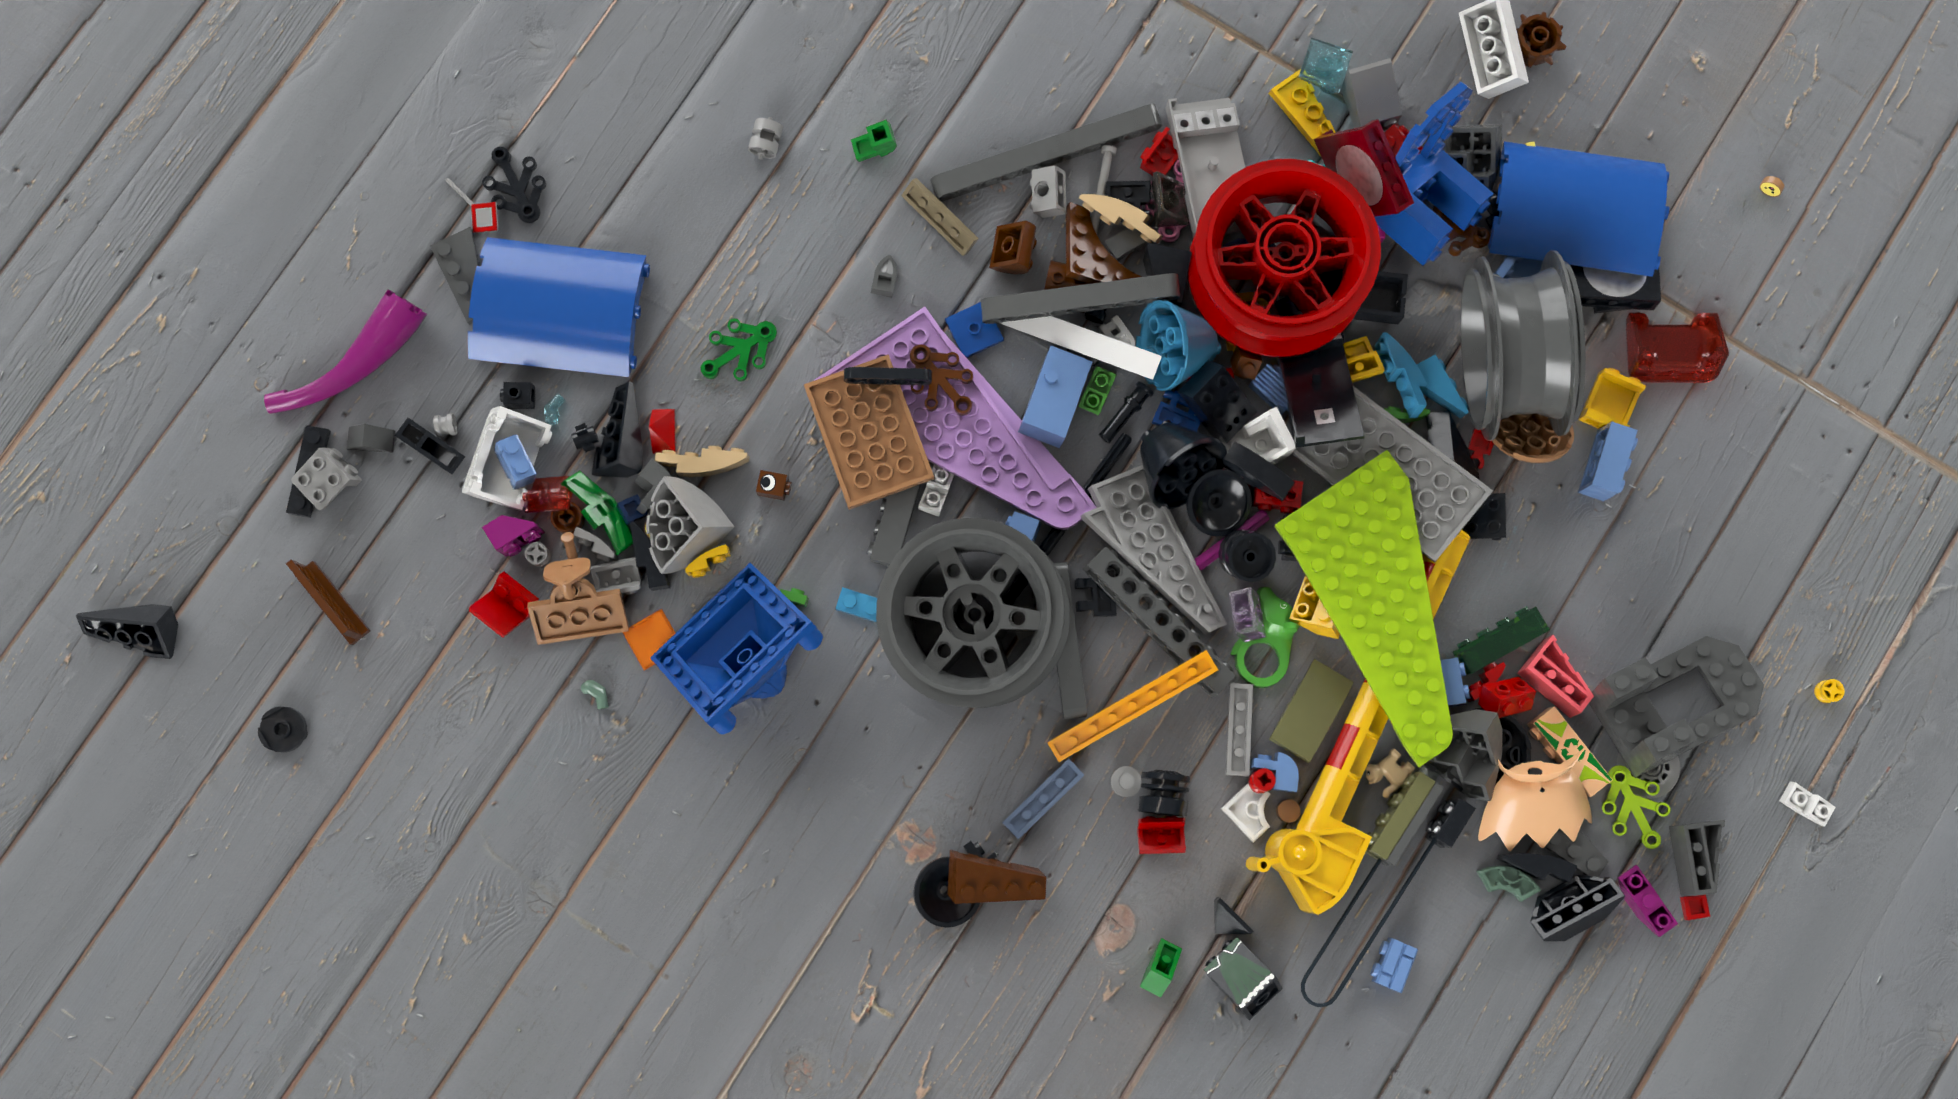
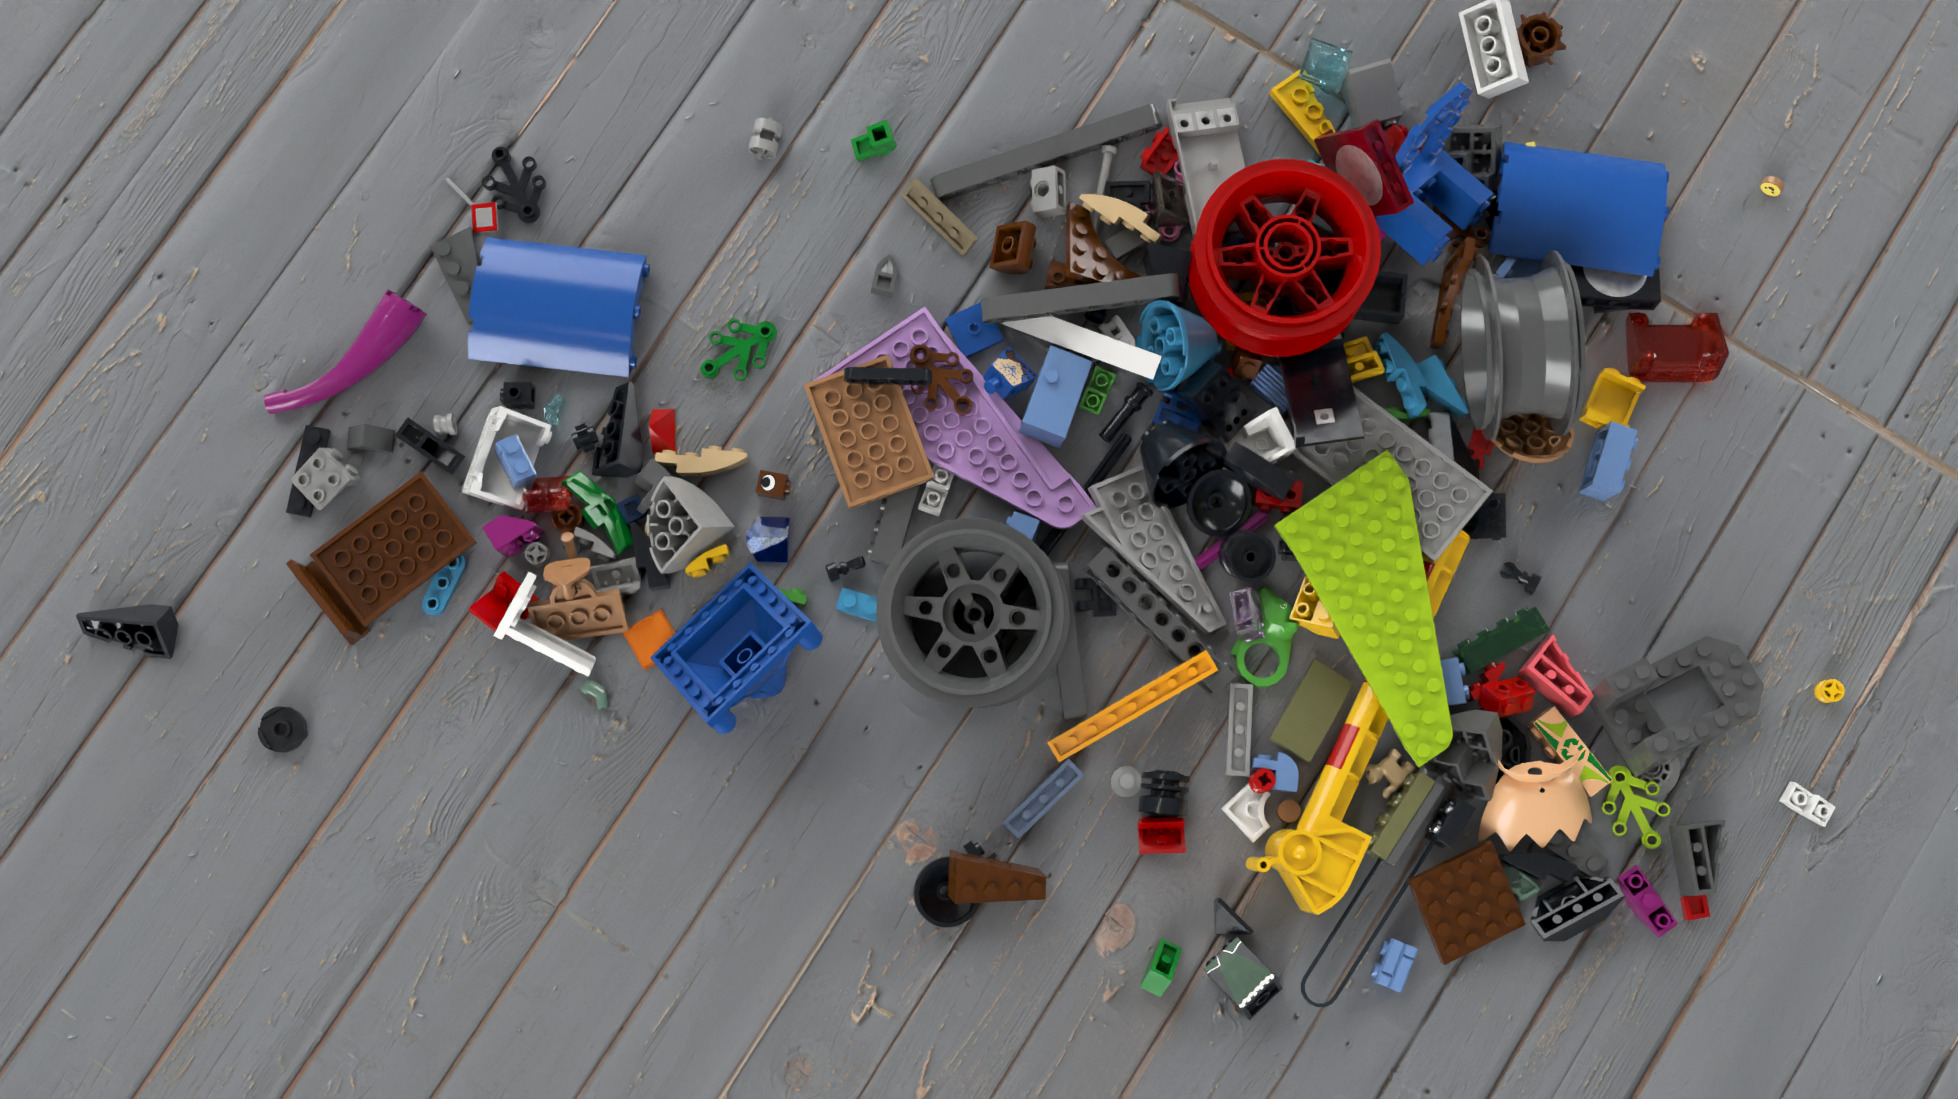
(393, 549): none -> reddish brown piece
(444, 594): none -> dark azure plate
(538, 638): none -> white bracket
(769, 539): none -> clear blue slope
(833, 571): none -> black piece
(1008, 375): none -> blue torso
(1450, 287): none -> reddish brown plate
(1466, 902): none -> reddish brown plate
(1522, 577): none -> black piece

